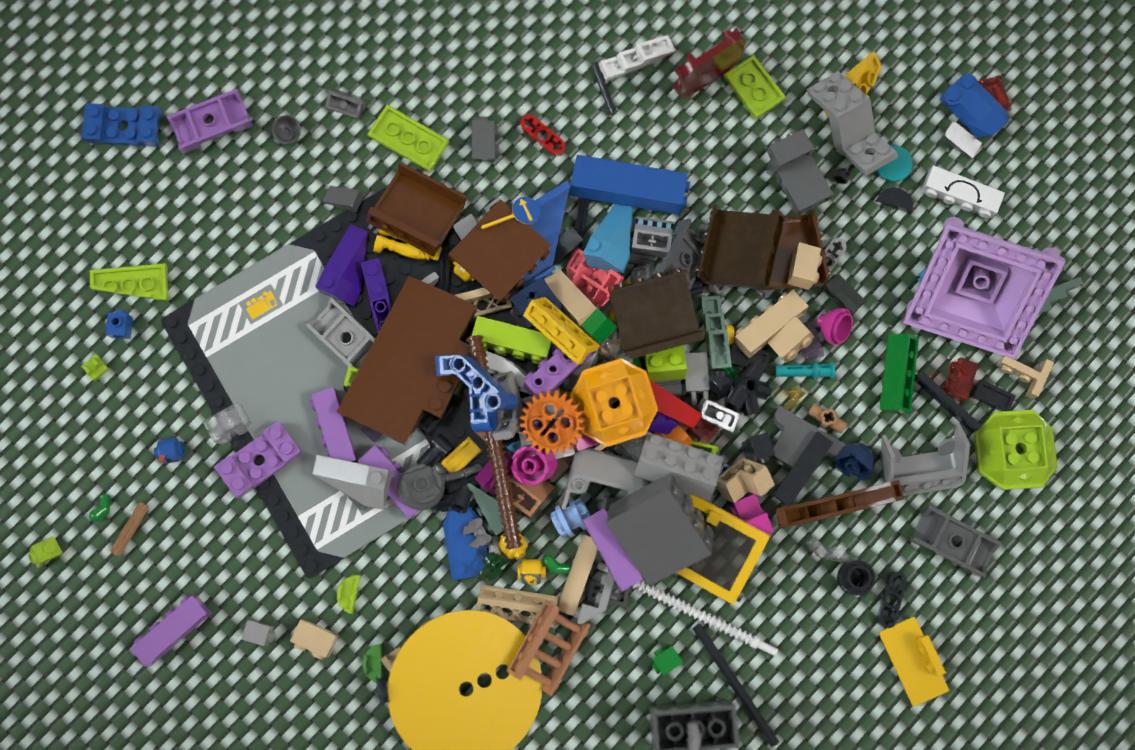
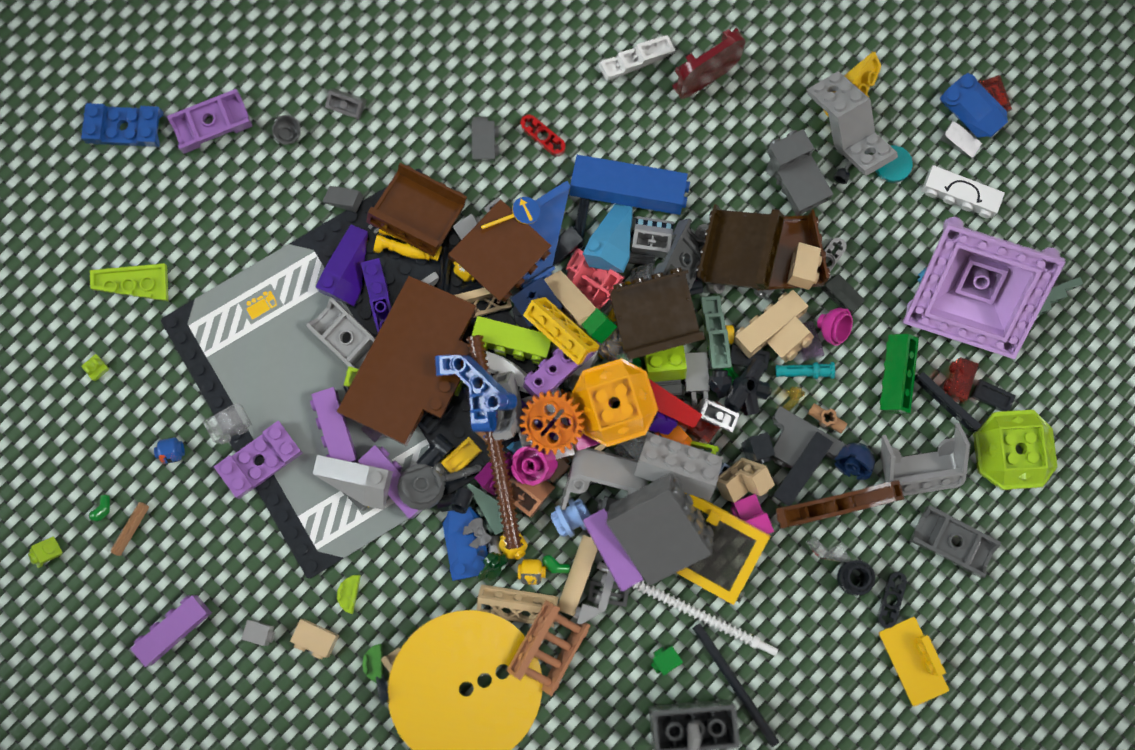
(119, 325): blue brick -> none
(408, 138): lime tile -> none
(603, 87): black bar -> none
(754, 87): lime tile -> none
(896, 198): black tile -> none
(1027, 374): tan bracket -> none

